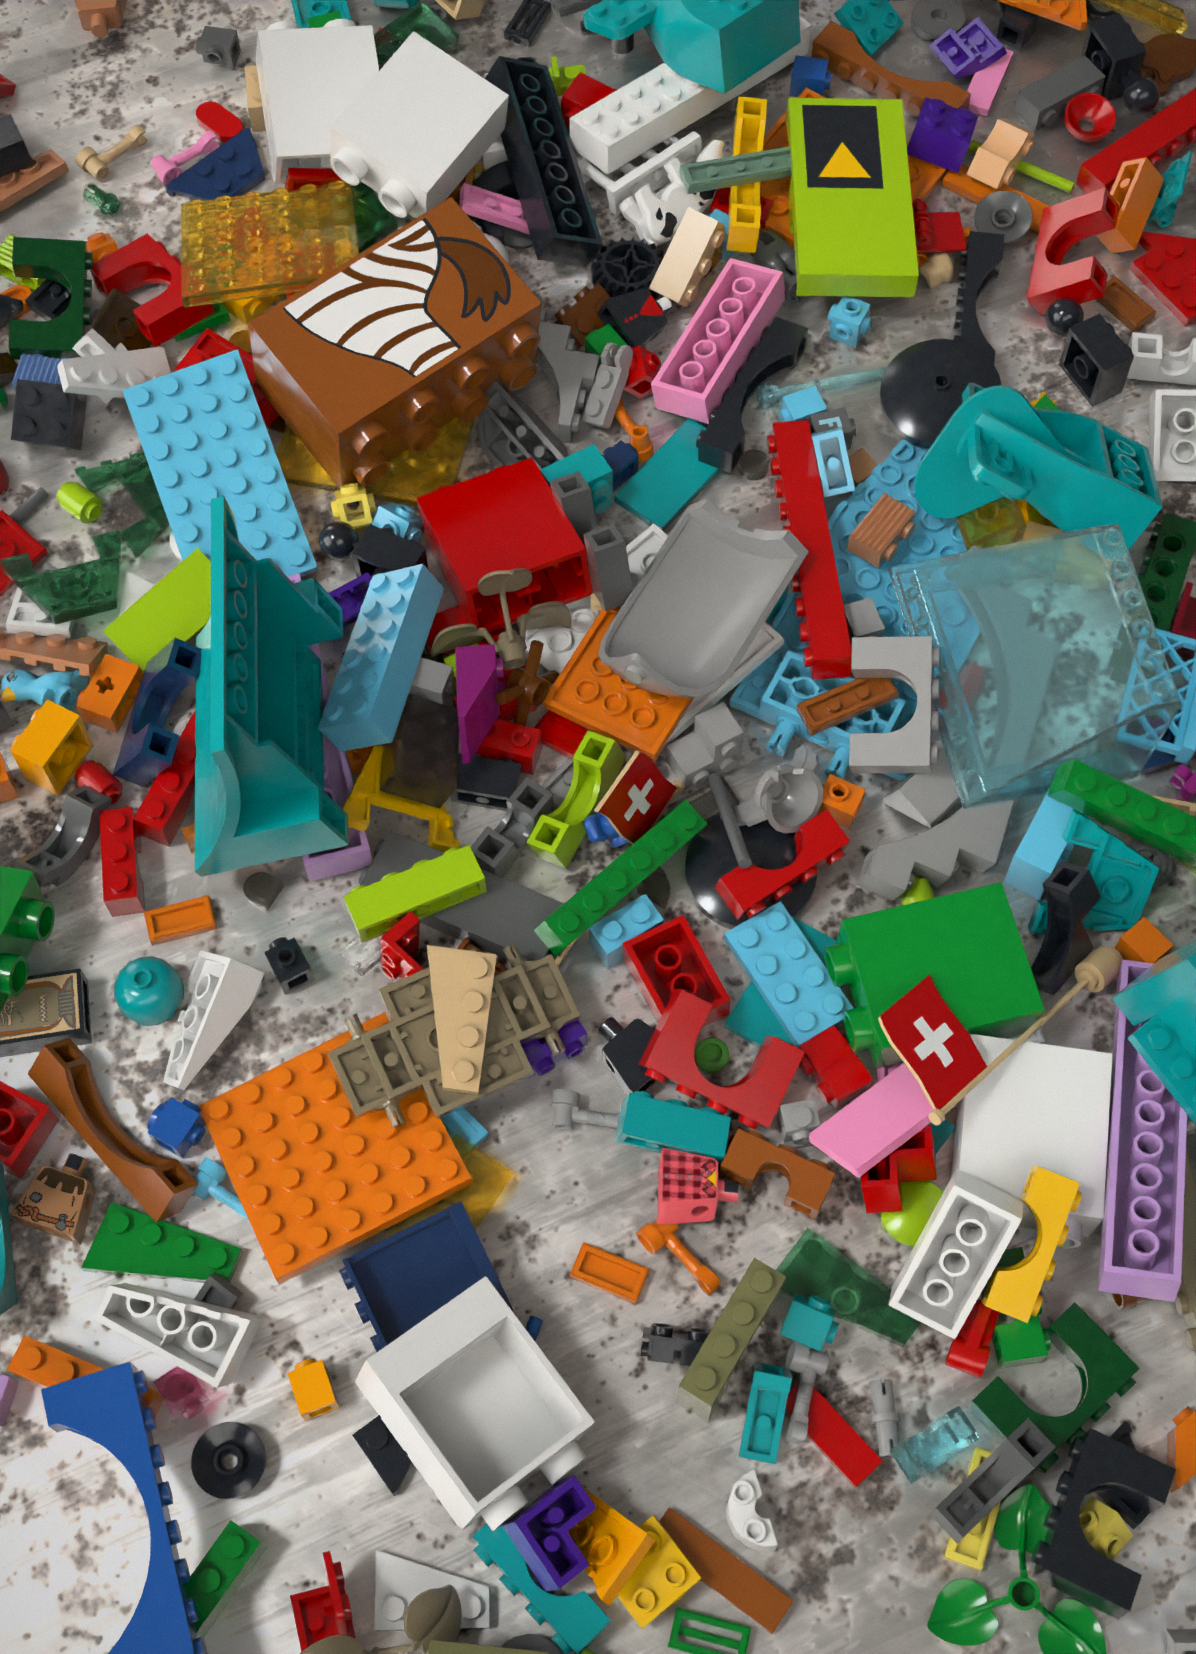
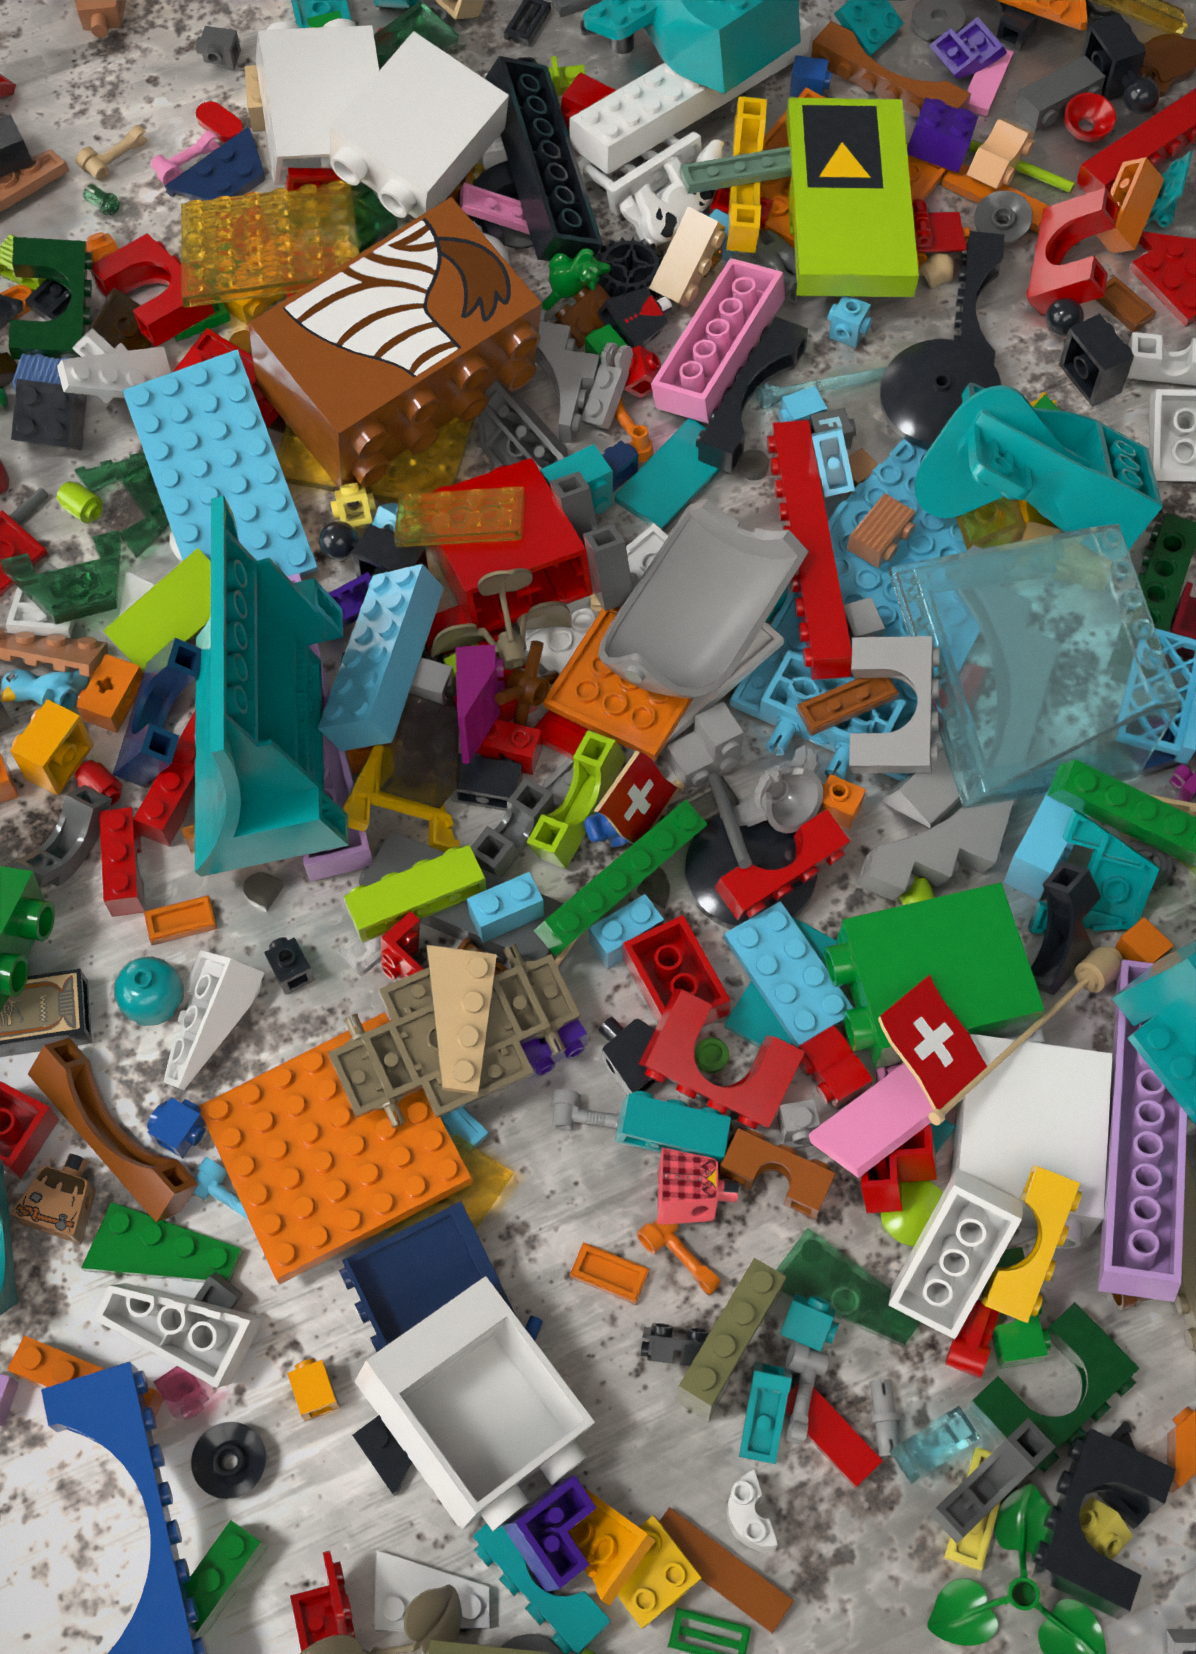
(460, 517): none -> clear yellow plate
(506, 907): none -> medium azure brick
(570, 275): none -> green animal

